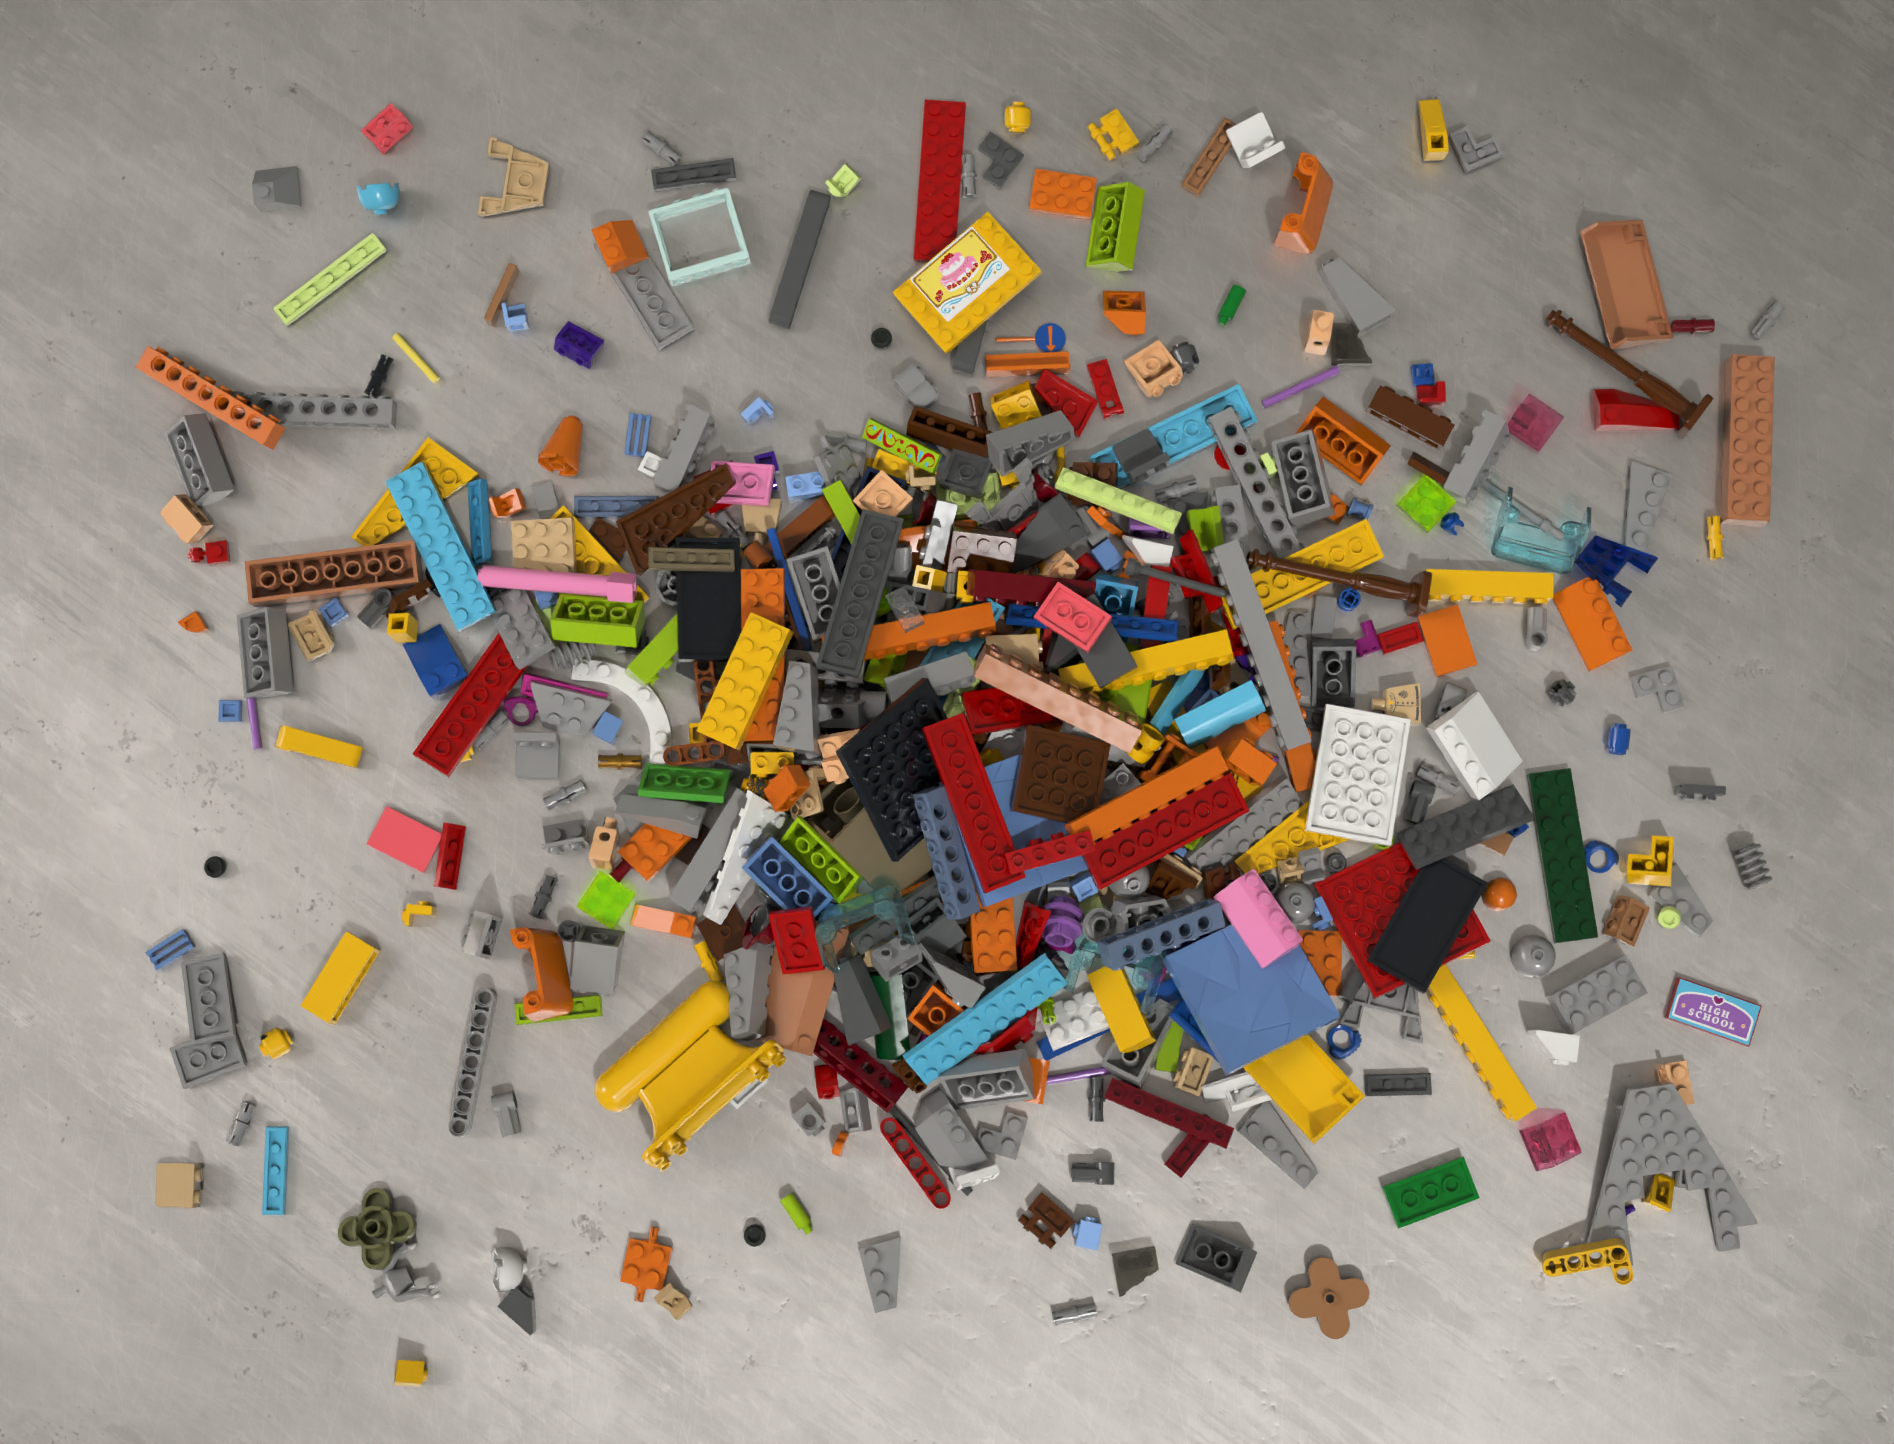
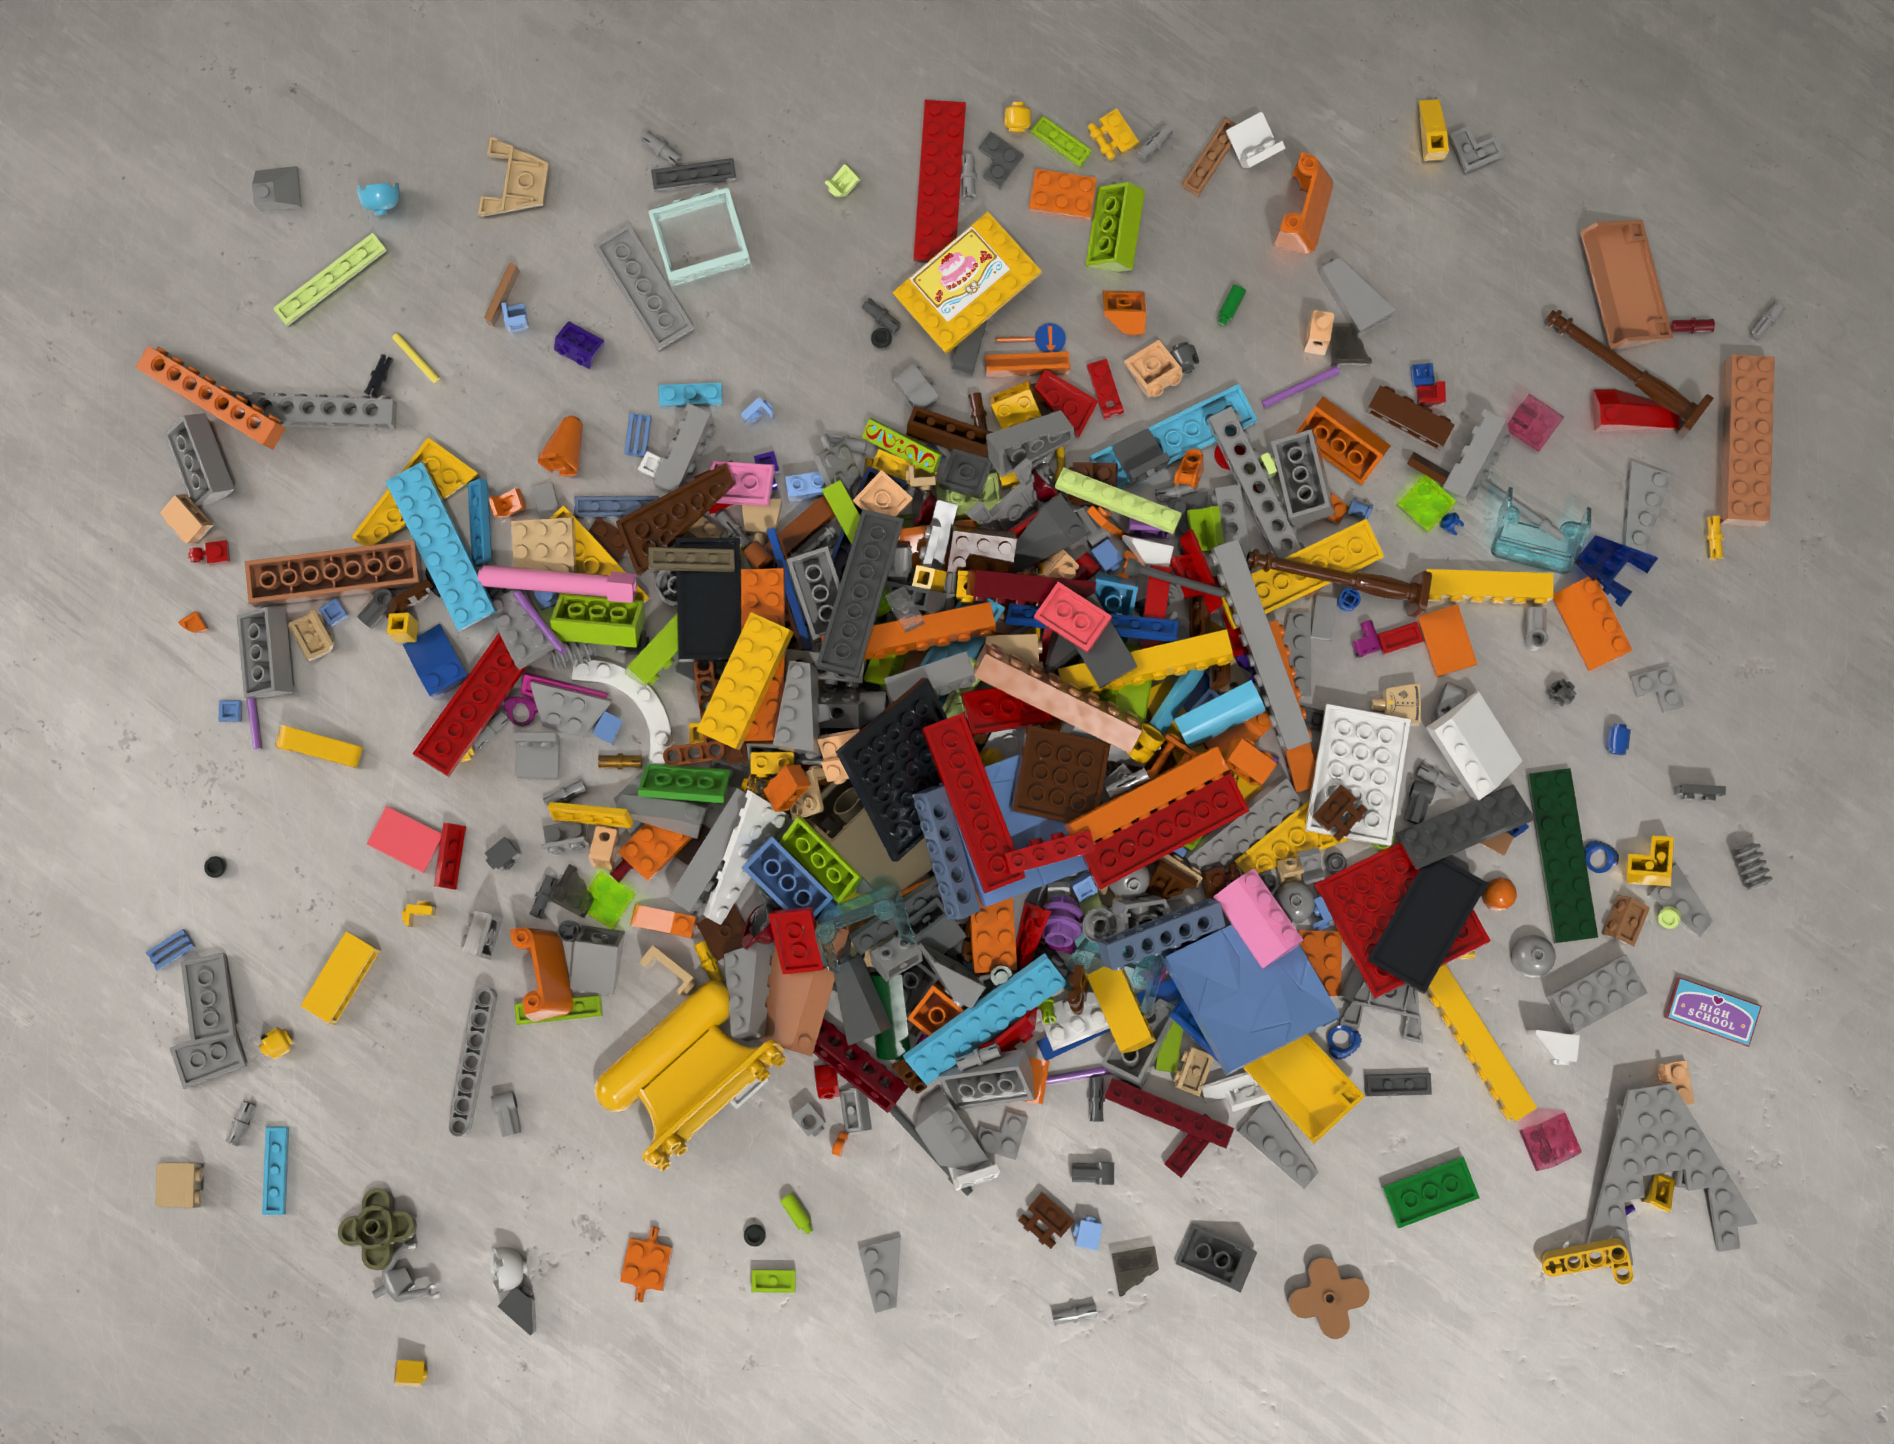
(387, 128): coral bracket -> none
(502, 855): none -> dark grey brick
(540, 622): none -> medium lavender bar
(573, 893): none -> clear smoke wing
(590, 814): none -> yellow tile
(619, 244): orange slope -> none
(655, 954): none -> tan panel
(673, 1300): tan bracket -> none
(695, 394): none -> medium azure plate
(773, 1281): none -> lime plate
(799, 259): dark grey beam -> none
(881, 315): none -> dark grey pin
(924, 1169): red beam -> none
(978, 1056): none -> light grey pin
(1000, 974): none -> plate
(1061, 141): none -> lime tile
(1078, 995): none -> reddish brown plate
(1127, 783): none -> light grey pin
(1190, 469): none -> orange piece
(1333, 672): dark grey slope -> none
(1334, 808): none -> reddish brown plate

